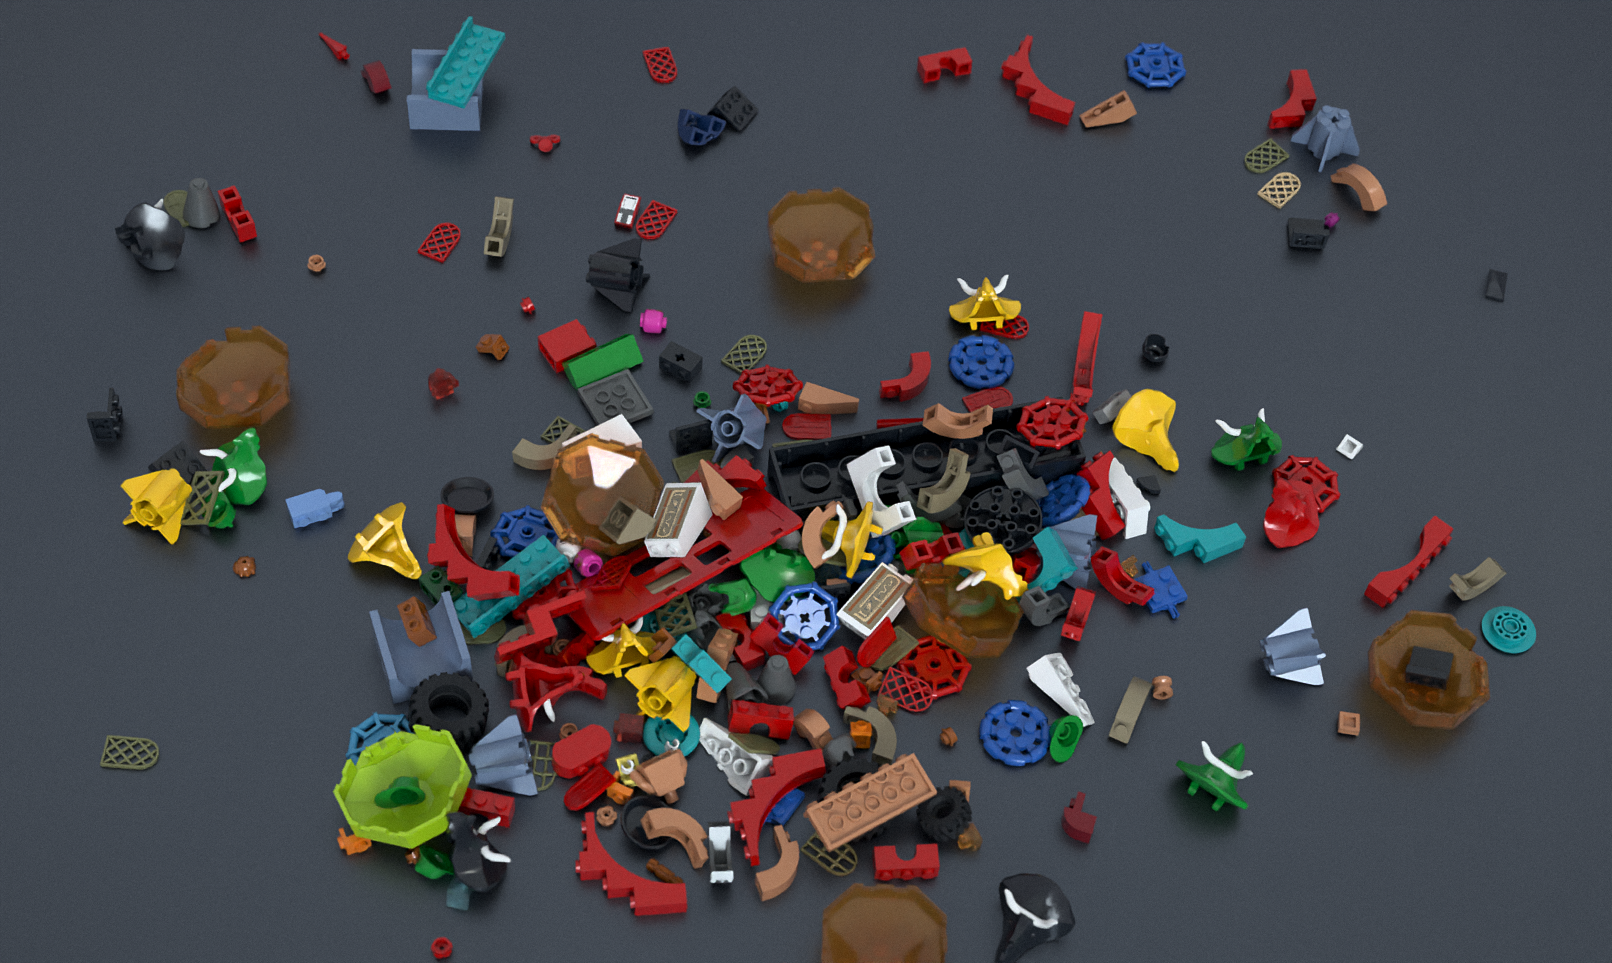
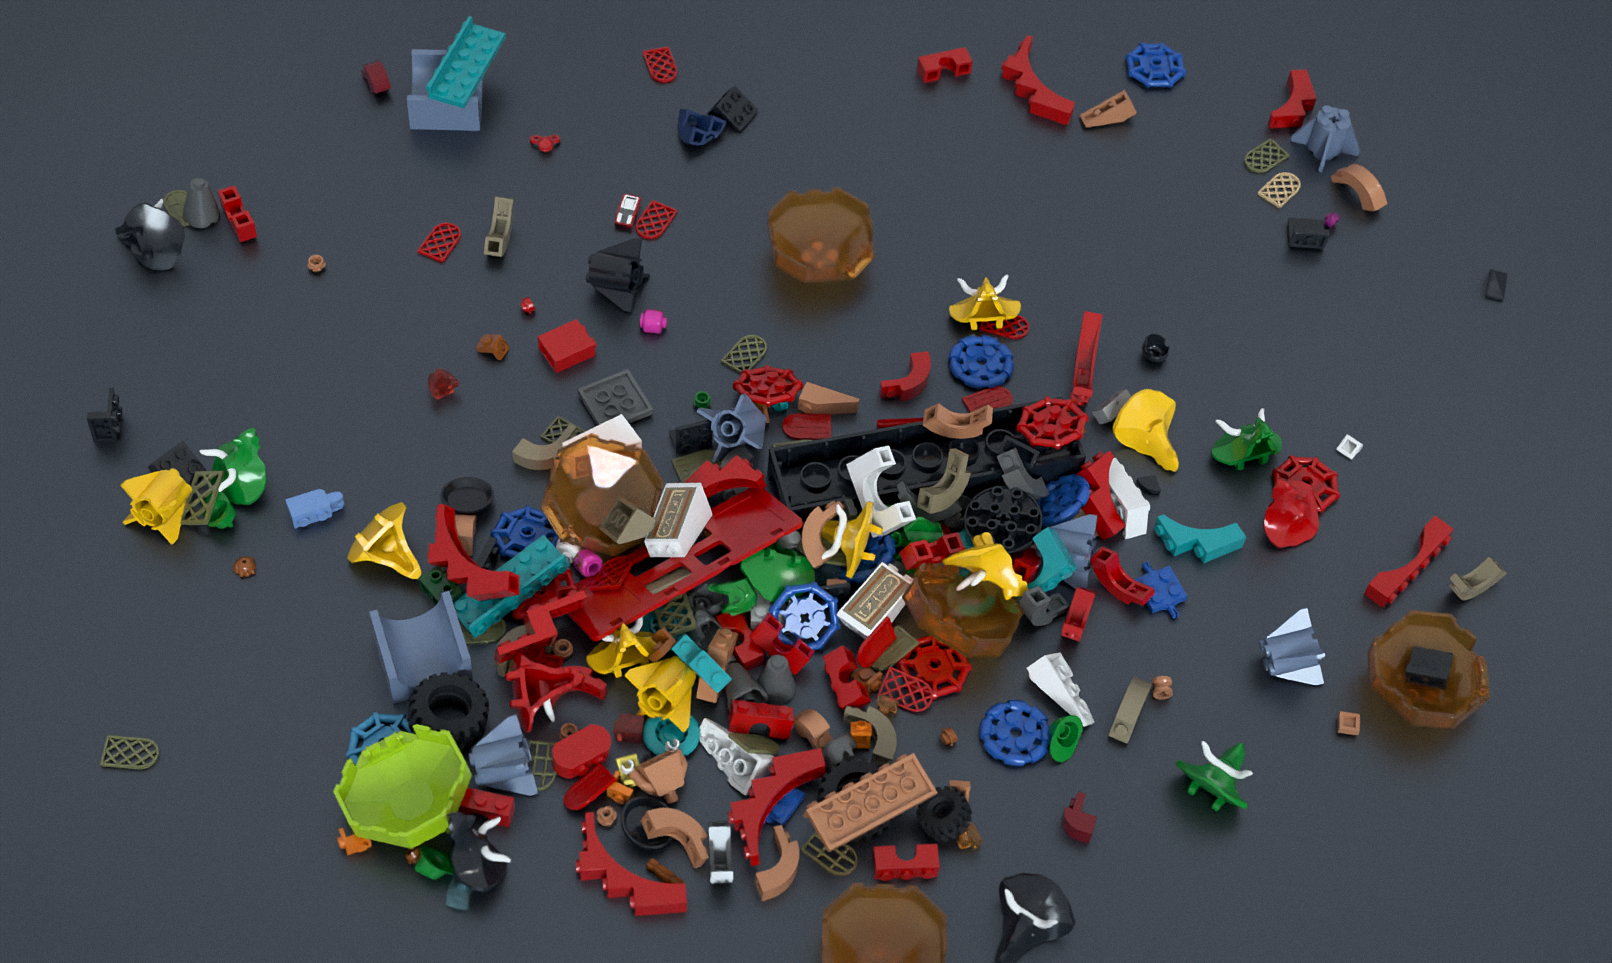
(235, 380): clear orange windscreen -> none
(338, 48): red piece -> none
(401, 792): green piece -> none
(417, 621): dark orange brick -> none
(441, 942): red plate -> none
(576, 650): red slope -> none
(603, 361): green brick -> none
(680, 362): black brick -> none
(720, 494): nougat slope -> none
(1129, 567): clear orange tile -> none
(1511, 624): teal wheel -> none

